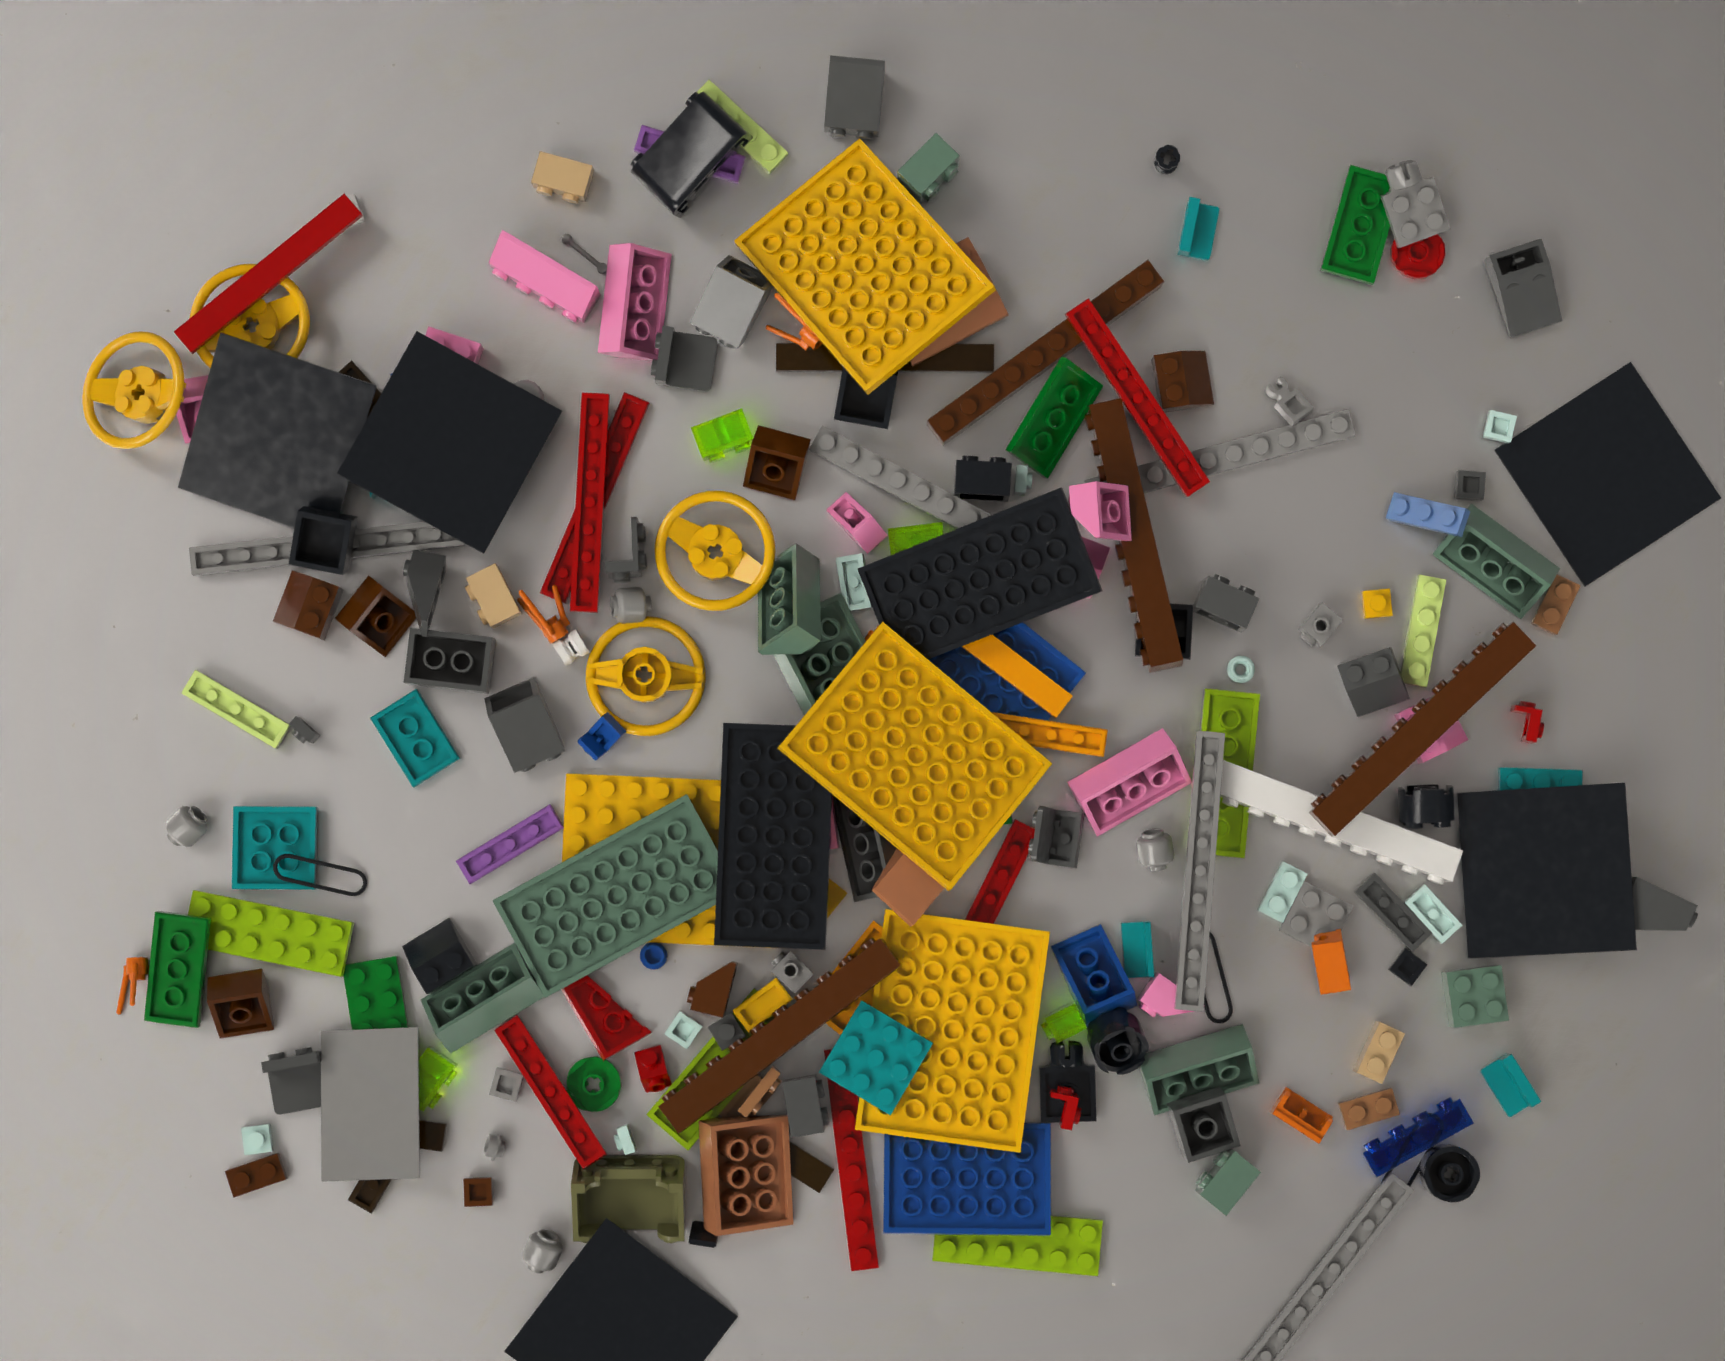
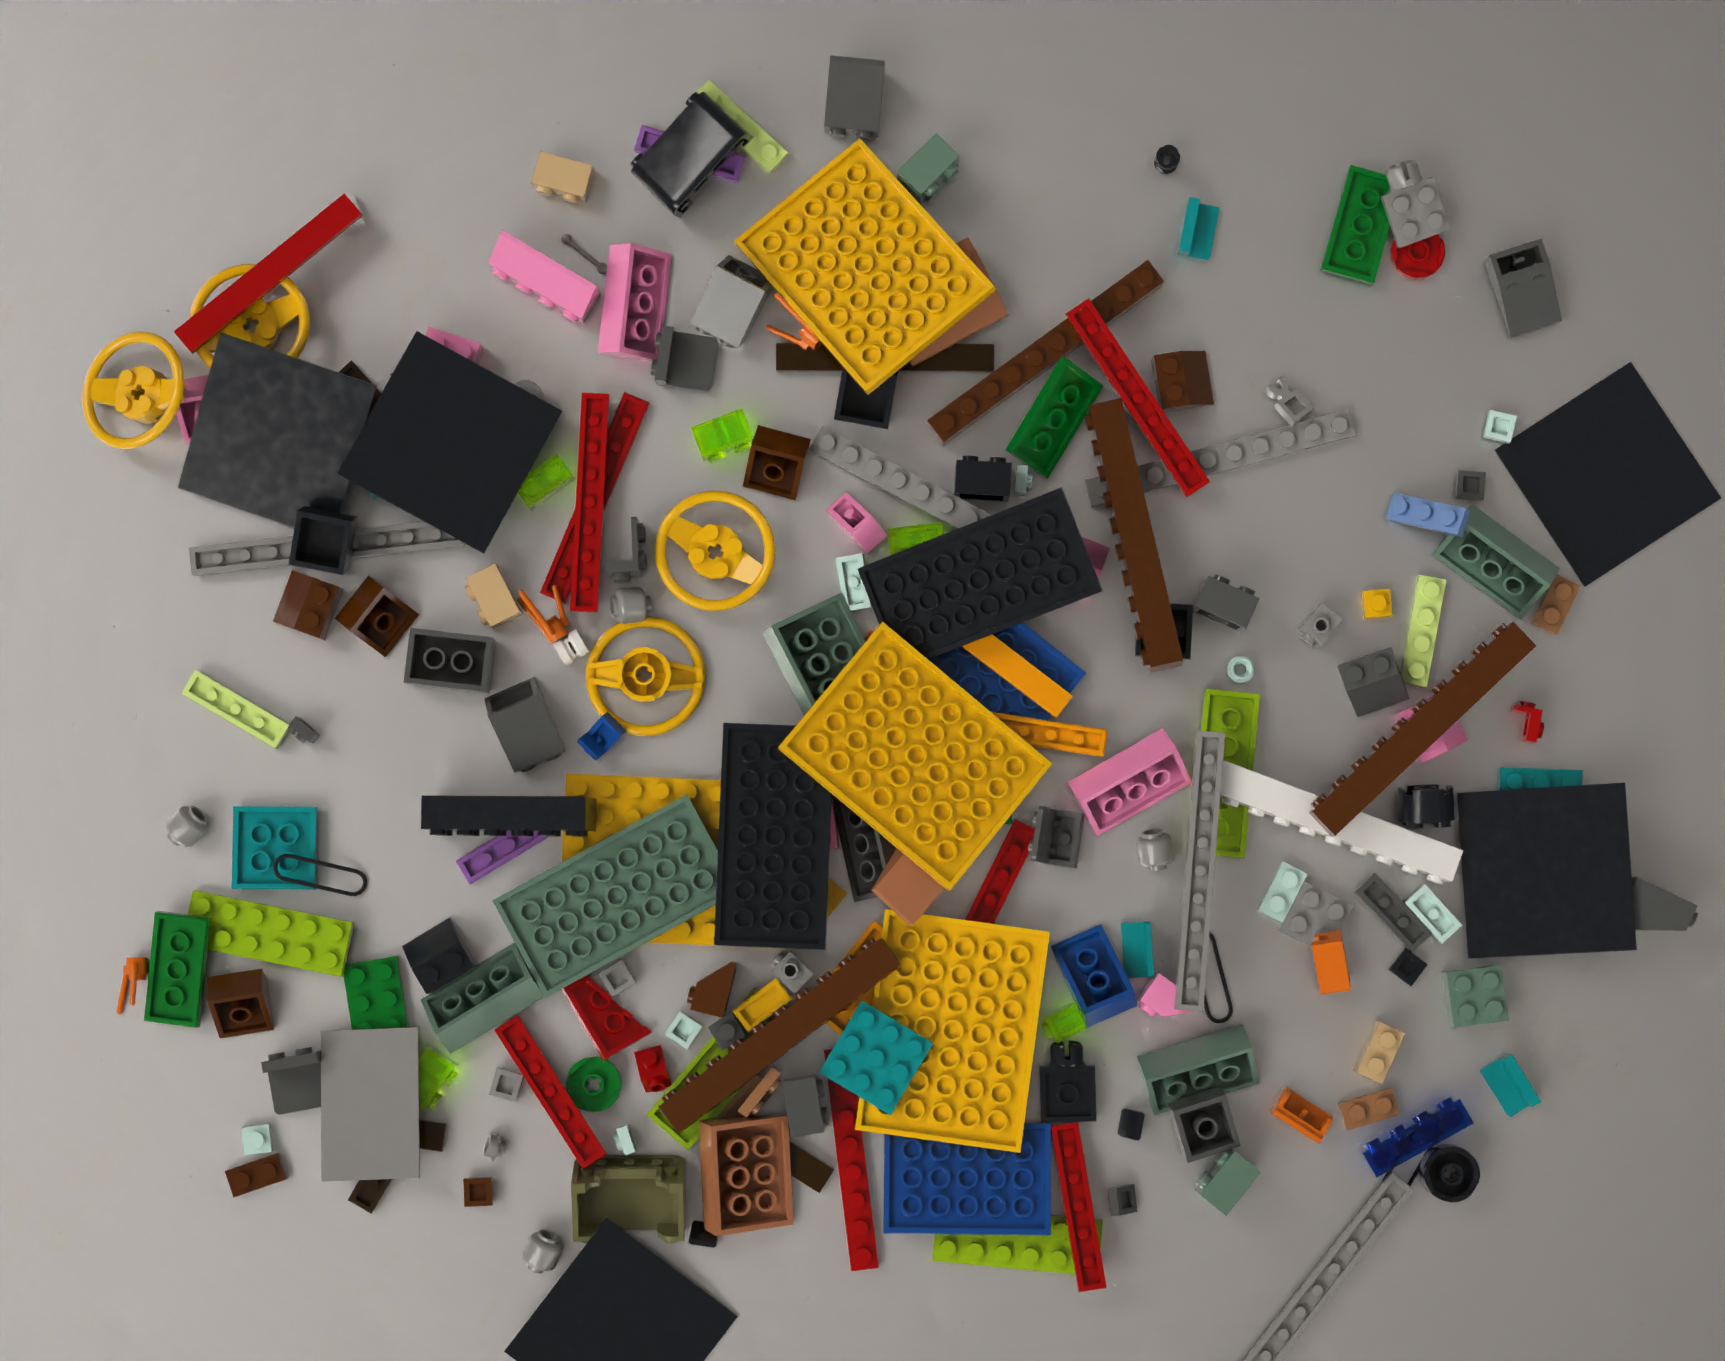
(415, 738): teal tile -> none
(424, 581): dark grey slope -> none
(508, 813): none -> black brick
(545, 482): none -> clear neon green brick
(617, 978): none -> light grey plate
(653, 955): blue plate -> none
(790, 604): sand green slope -> none
(1070, 1112): red bracket -> none
(1078, 1207): none -> red plate
(1102, 509): bright pink slope -> none
(1117, 1041): black brick -> none
(1122, 1199): none -> dark grey plate
(1131, 1124): none -> black slope

